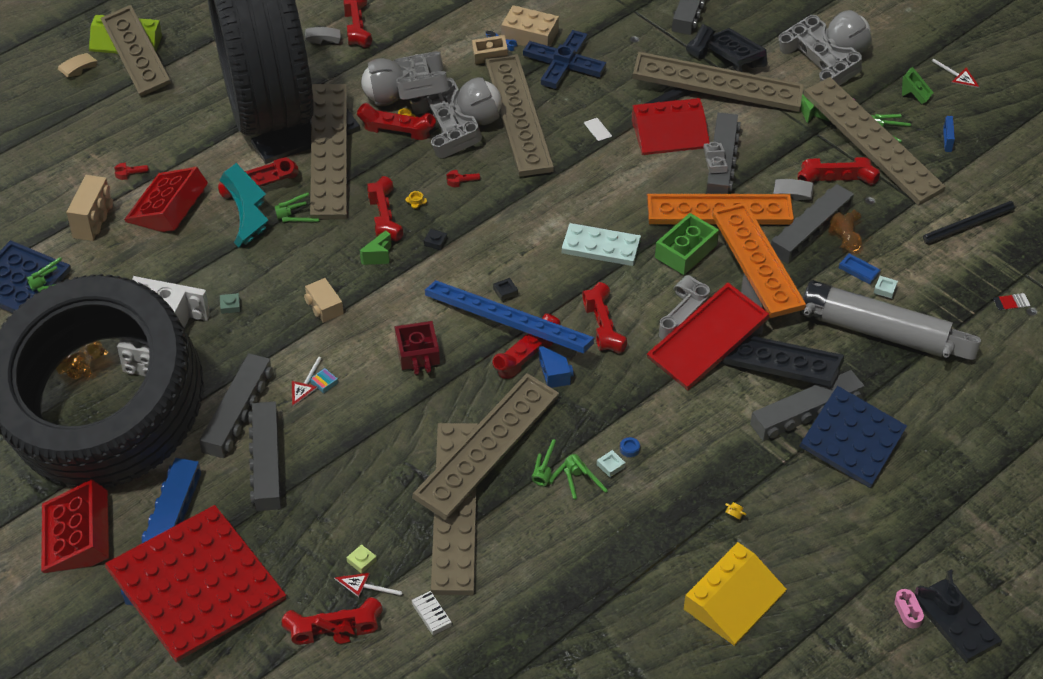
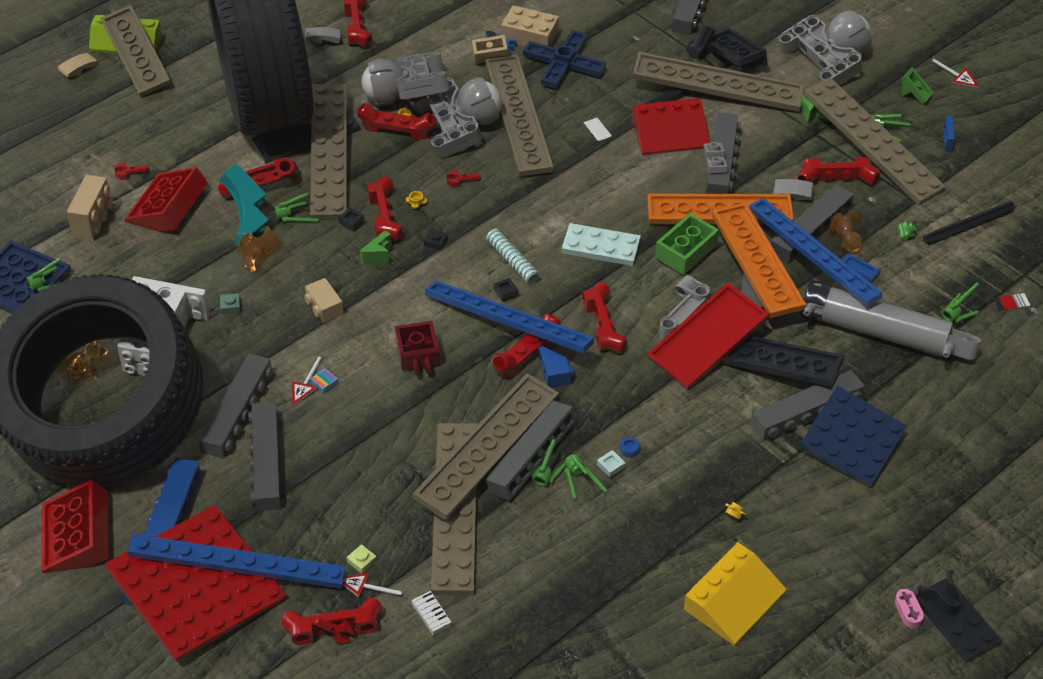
(236, 561): none -> blue plate
(252, 246): none -> clear orange animal
(351, 218): none -> black plate
(512, 256): none -> light aqua piece
(530, 450): none -> dark grey brick
(816, 252): none -> blue plate
(885, 287): light aqua plate -> none
(906, 230): none -> bright green plate
(953, 310): none -> bright green plant

